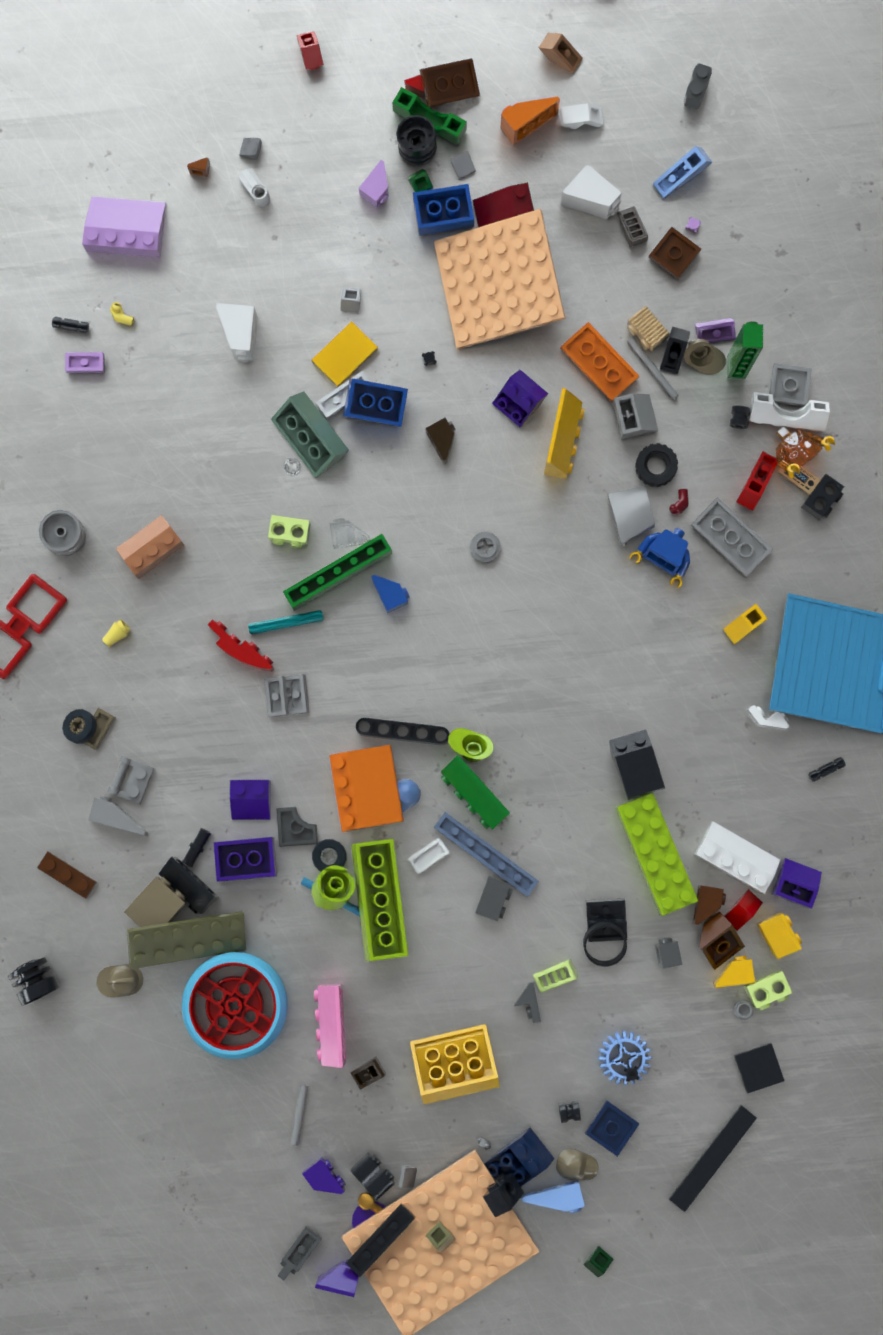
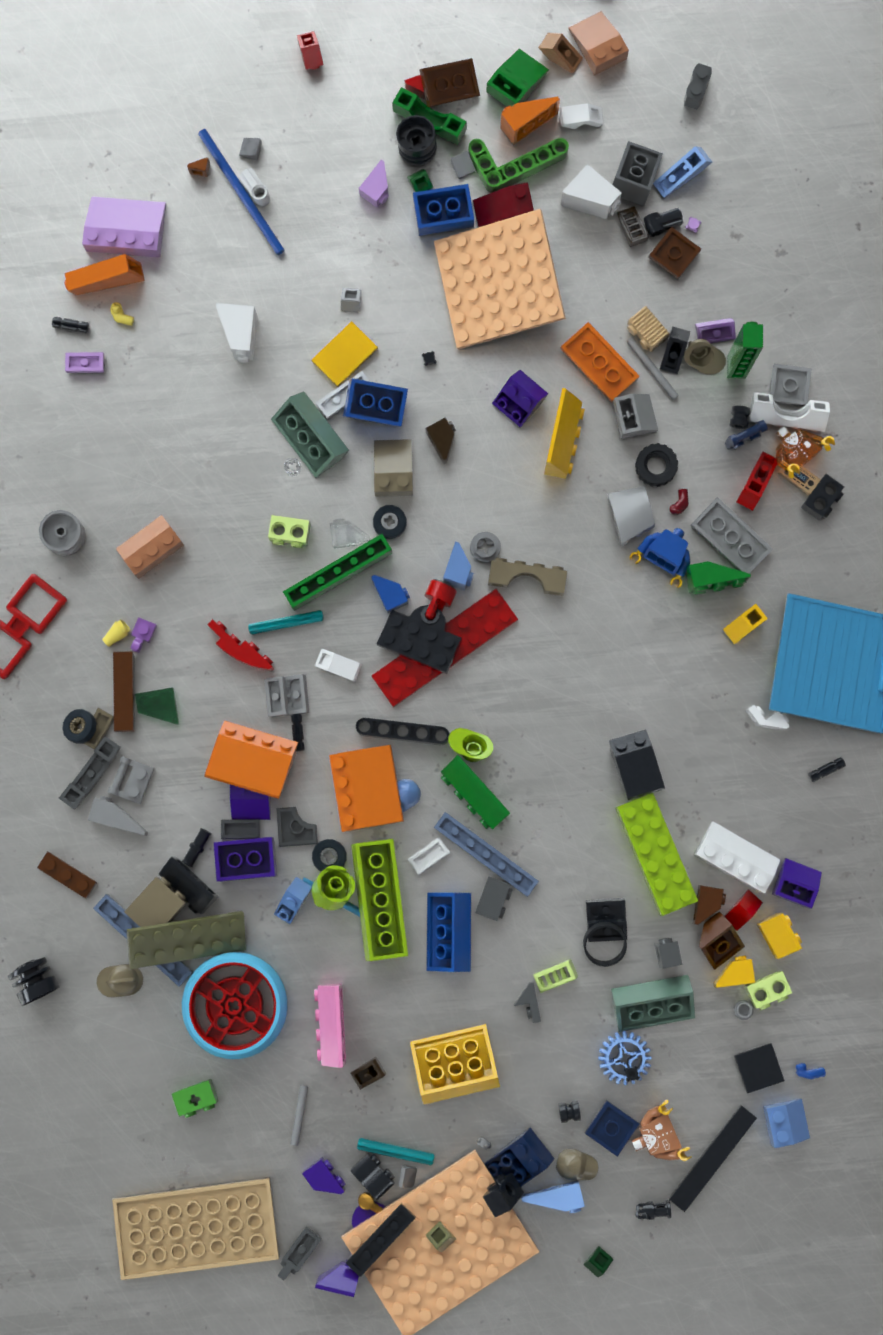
(90, 773): none -> dark grey slope
(104, 275): none -> orange slope
(115, 916): none -> sand blue plate
(123, 691): none -> reddish brown slope
(143, 632): none -> medium lavender plate
(158, 704): none -> clear green wing
(183, 1097): none -> bright green brick
(195, 1229): none -> tan plate
(240, 829): none -> dark grey tile
(241, 192): none -> blue piece
(251, 759): none -> orange slope
(293, 900): none -> medium blue slope
(297, 731): none -> black axle
(338, 665): none -> white slope
(383, 514): none -> black bush
(393, 468): none -> dark tan slope
(395, 1151): none -> teal axle
(424, 633): none -> black plate
(449, 932): none -> blue slope
(458, 569): none -> medium blue slope
(473, 625): none -> red plate
(504, 572): none -> dark tan arch
(515, 165): none -> bright green beam
(516, 79): none -> green slope
(599, 42): none -> nougat slope
(637, 172): none -> dark grey slope
(653, 1003): none -> sand green slope
(653, 1210): none -> black piece
(658, 223): none -> black piece
(659, 1135): none -> nougat torso
(713, 576): none -> green slope
(752, 433): none -> dark blue plate
(786, 1123): none -> medium blue slope
(809, 1074): none -> blue arm

